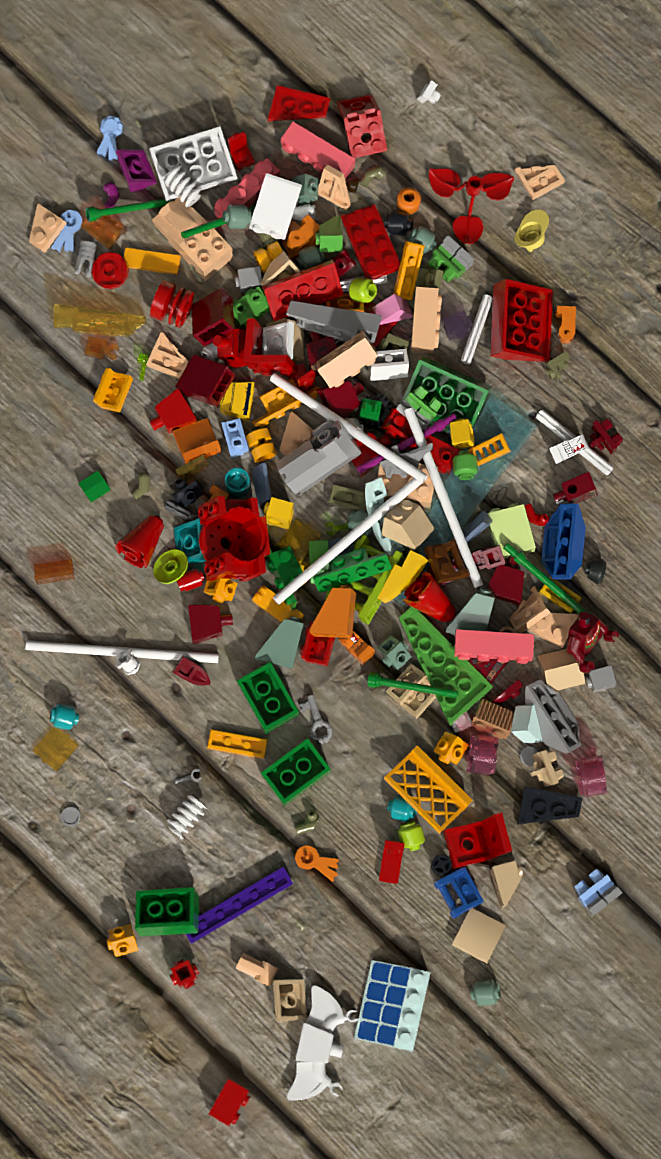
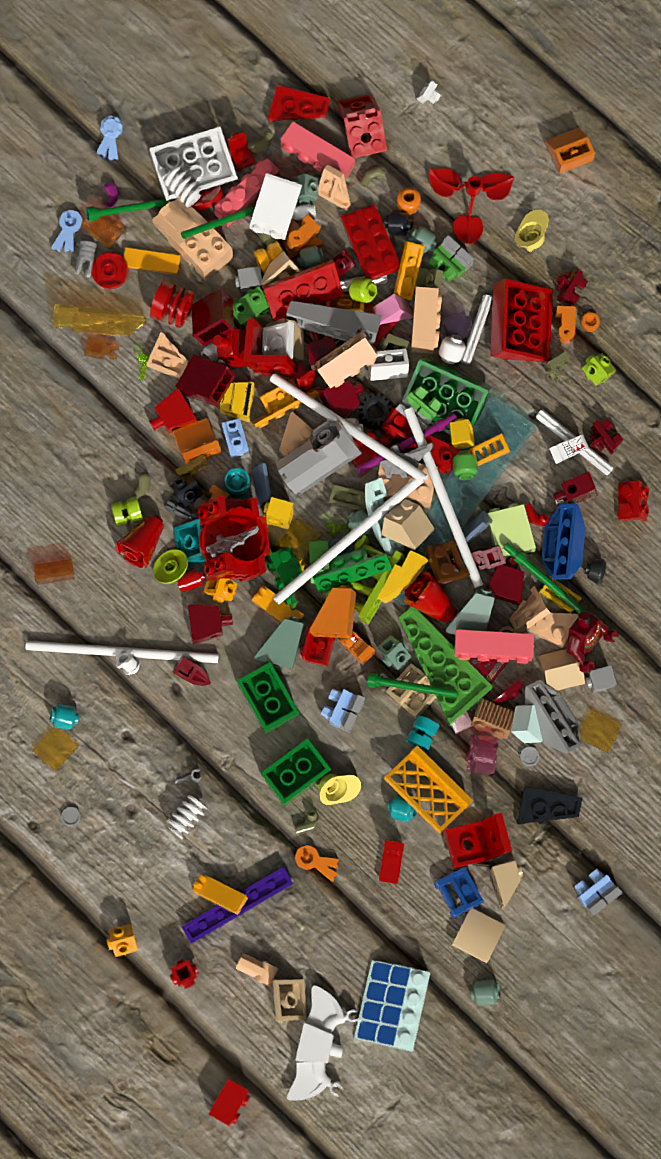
(45, 228): light nougat wing -> none
(94, 486): green piece -> none
(112, 390): light orange bracket -> none
(134, 512): none -> lime wheel
(135, 169): magenta slope -> none
(167, 911): green brick -> none
(208, 197): none -> red tile
(219, 893): none -> light orange hinge
(227, 543): none -> light grey piece
(237, 216): sand green head -> none
(237, 744): light orange tile -> none
(260, 145): none -> olive arm
(265, 450): light orange wheel -> none
(318, 722): light grey piece -> none
(330, 235): bright green slope -> none
(338, 788): none -> light yellow piece
(346, 710): none -> hips
(352, 184): dark brown hinge -> none
(370, 409): green tile -> none
(412, 835): lime head -> none
(425, 726): none -> teal wheel
(443, 862): black wheel -> none
(450, 748): light orange brick -> none
(452, 349): none -> white head
(539, 179): light nougat wing -> none
(544, 768): tan hips -> none
(567, 284): none -> dark red hips
(570, 150): none -> orange slope
(590, 321): none -> orange tile
(592, 776): clear pink brick -> none
(598, 368): none -> lime brick
(599, 731): none -> clear yellow piece
(632, 501): none -> red bracket

